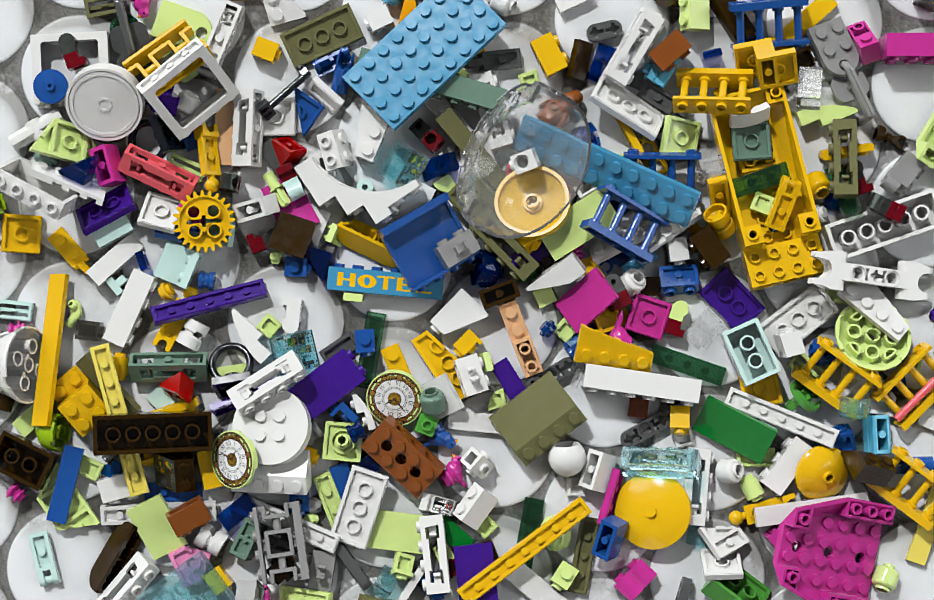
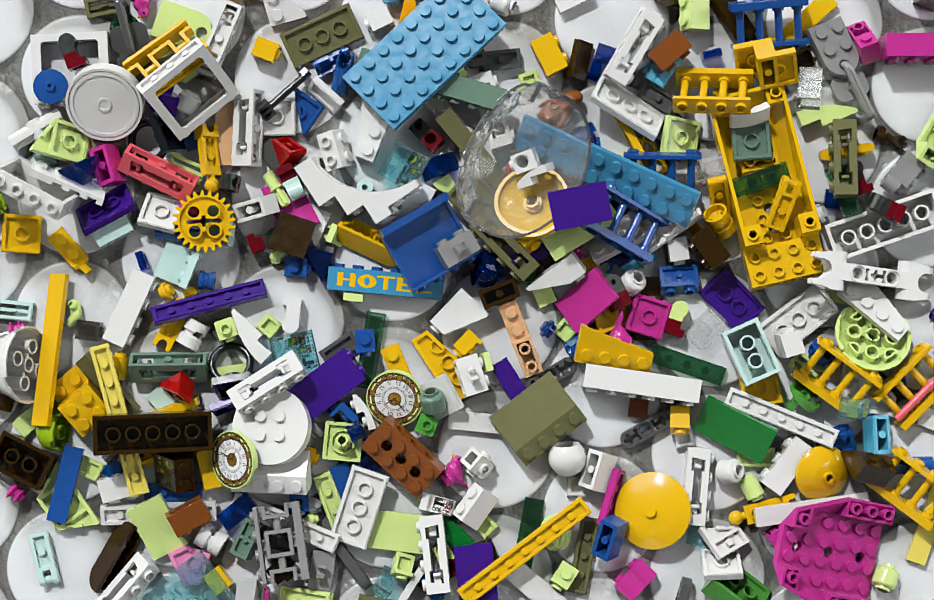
(114, 259): white slope -> none
(117, 284): light aqua tile -> none
(226, 330): none -> yellowish green bracket
(441, 438): blue animal -> none
(497, 400): yellowish green tile -> none
(531, 177): none -> white slope
(580, 206): none -> dark purple tile
(603, 26): dark grey beam -> none
(660, 462): clear light blue brick -> none
(761, 203): yellowish green tile -> none
(819, 184): yellow head -> none

